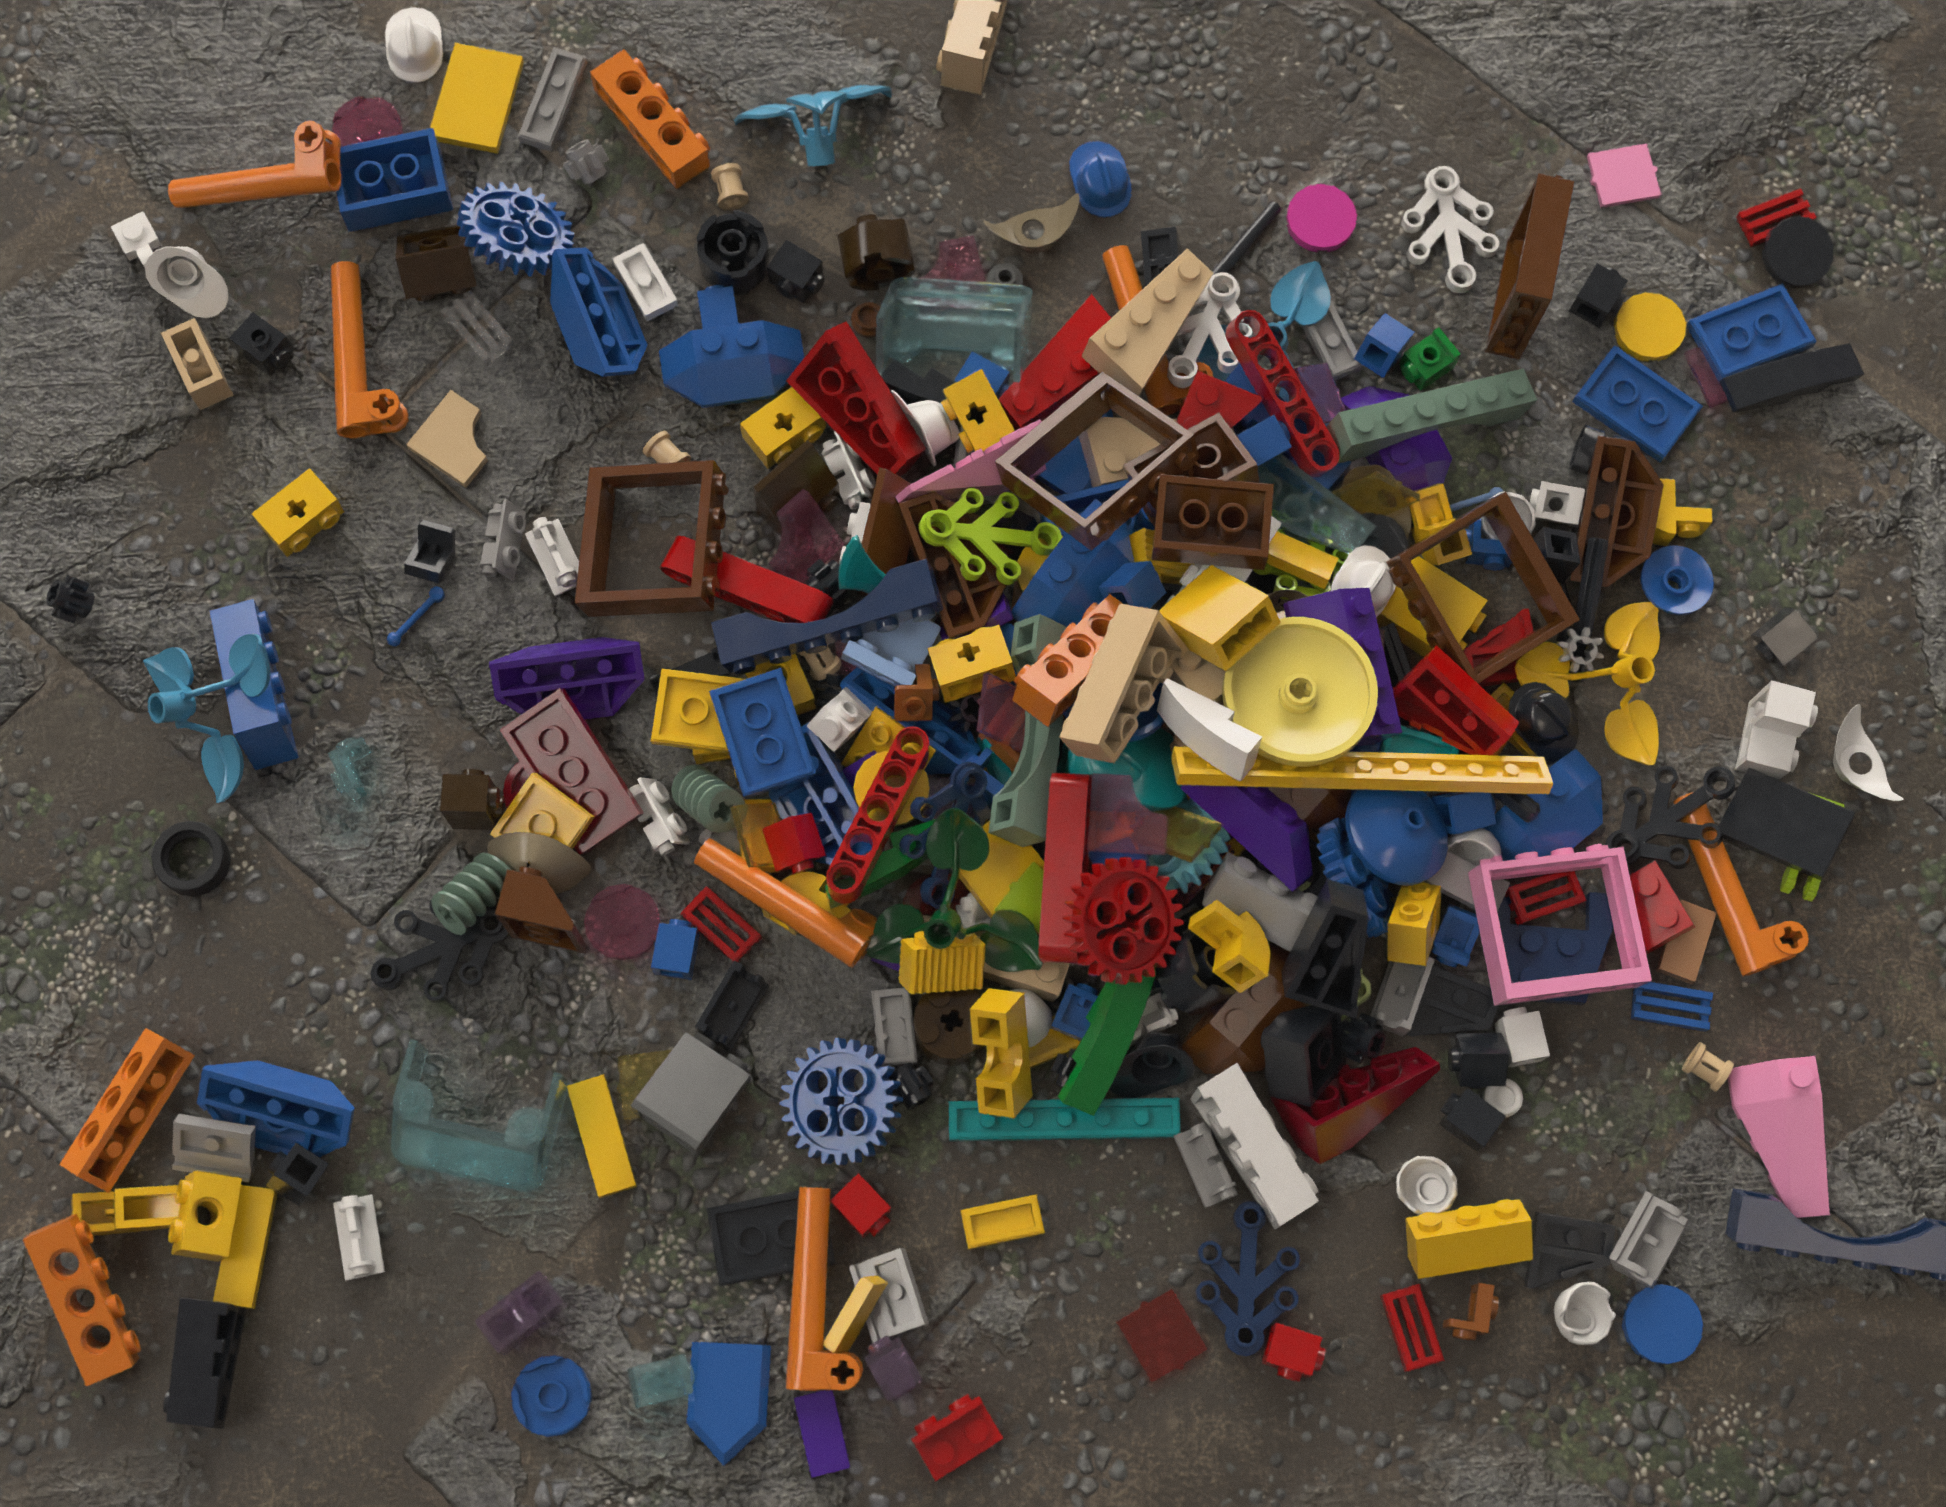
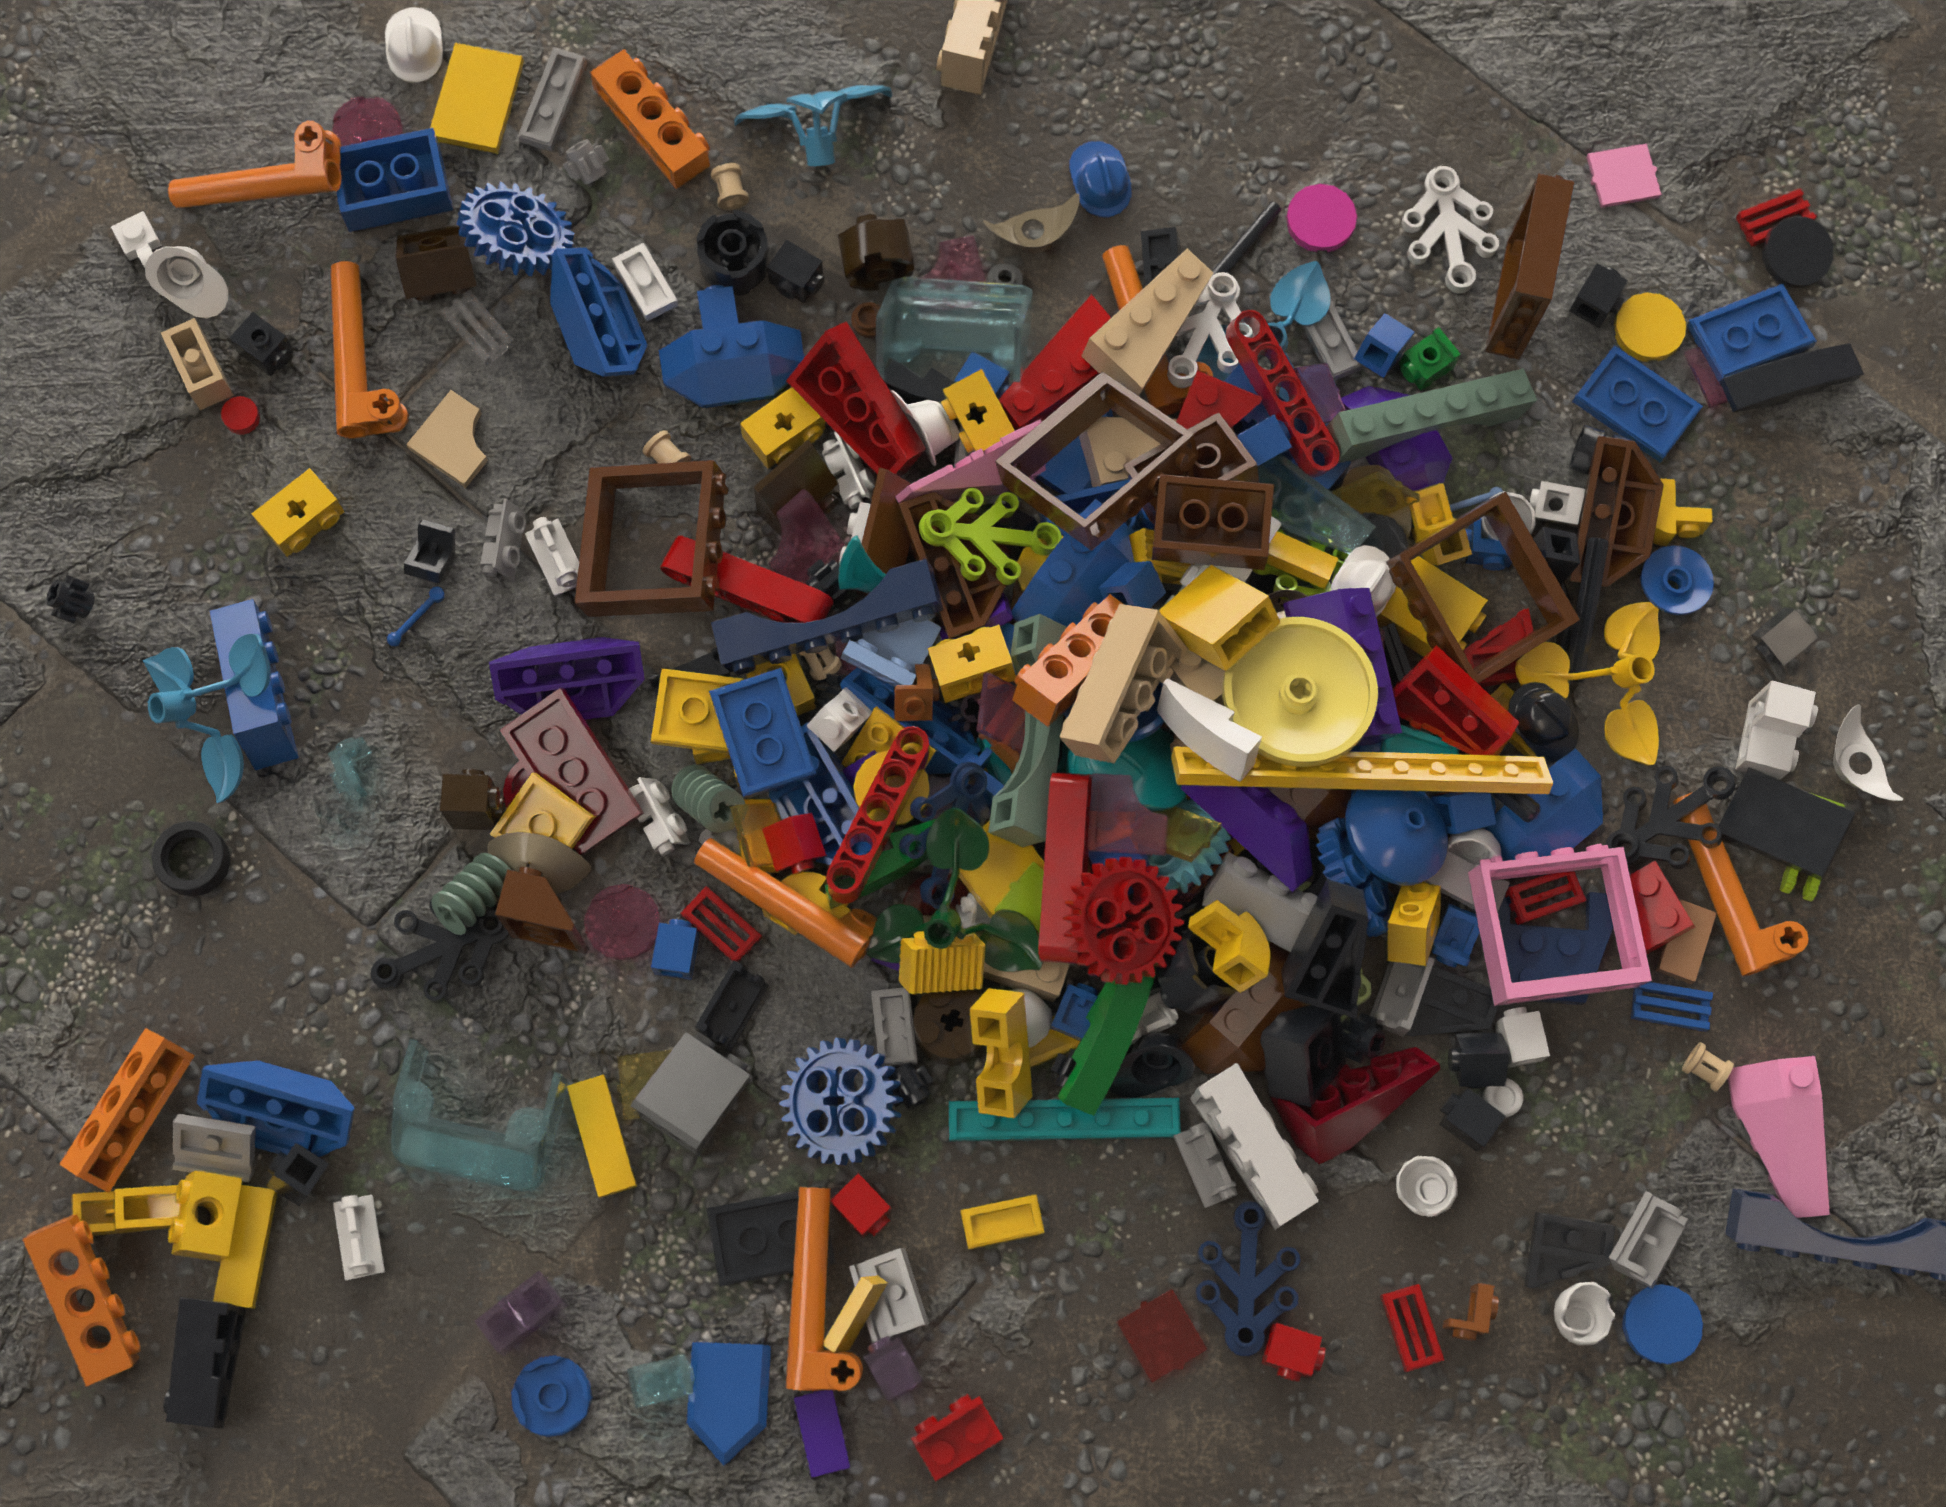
(240, 415): none -> red tile
(1469, 1238): yellow brick -> none
(1570, 646): light grey gear -> none

